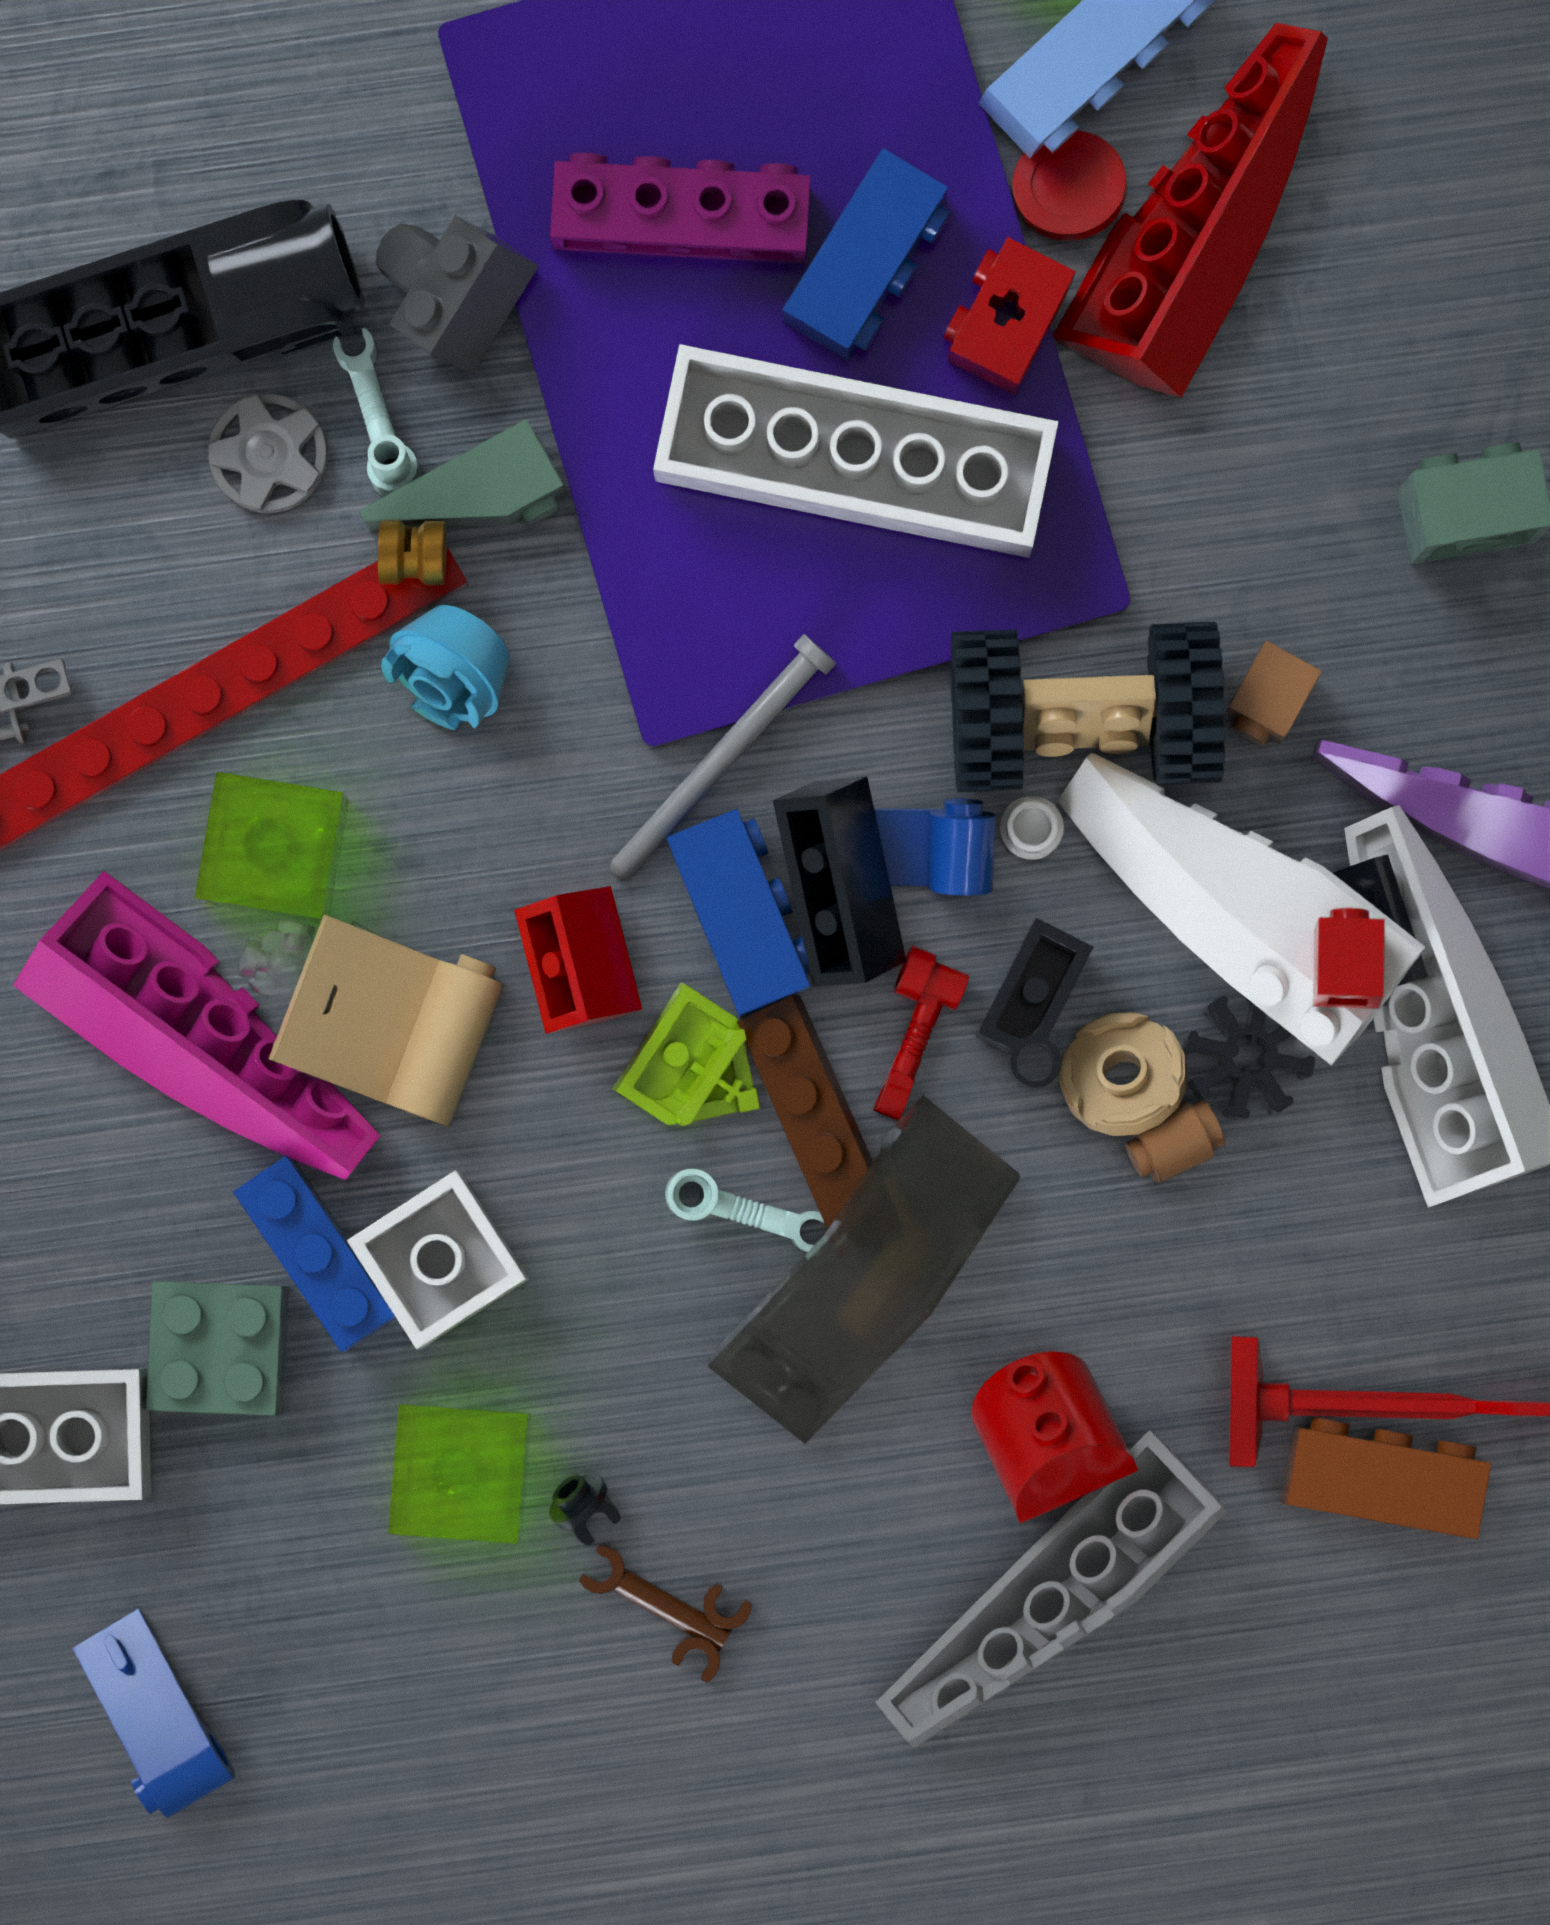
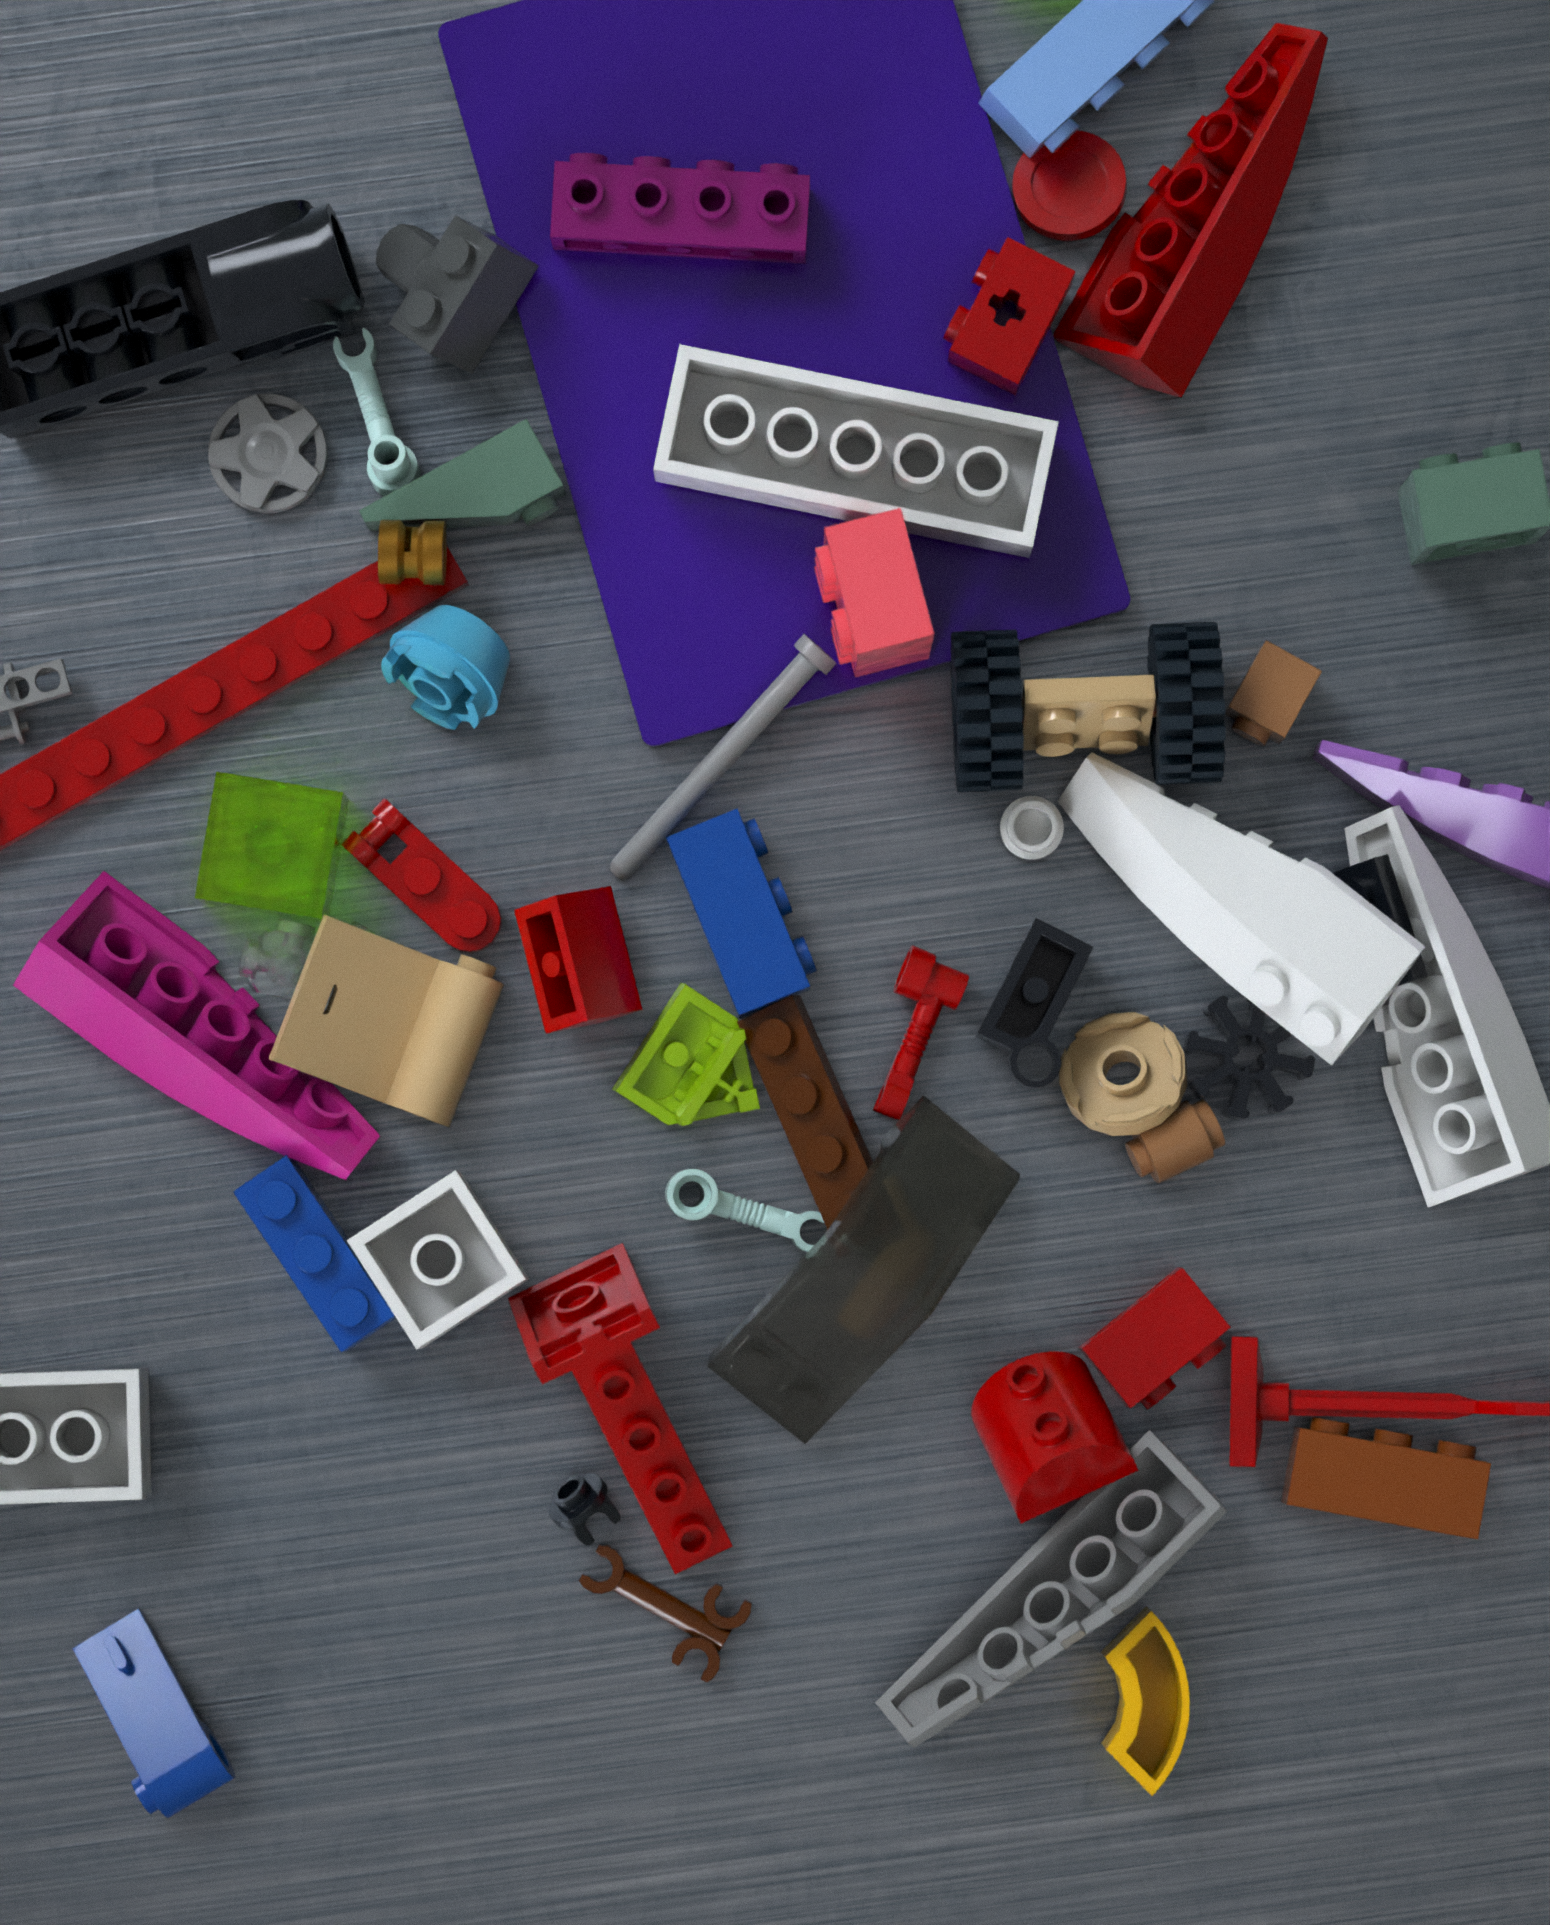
(217, 1348): sand green brick -> none
(427, 881): none -> red plate
(459, 1473): clear neon green brick -> none
(587, 1326): none -> red bracket
(840, 881): black brick -> none
(867, 256): blue brick -> none
(876, 591): none -> coral brick
(940, 847): blue door -> none
(1152, 1701): none -> yellow brick
(1156, 1339): none -> red brick
(1348, 960): red brick -> none

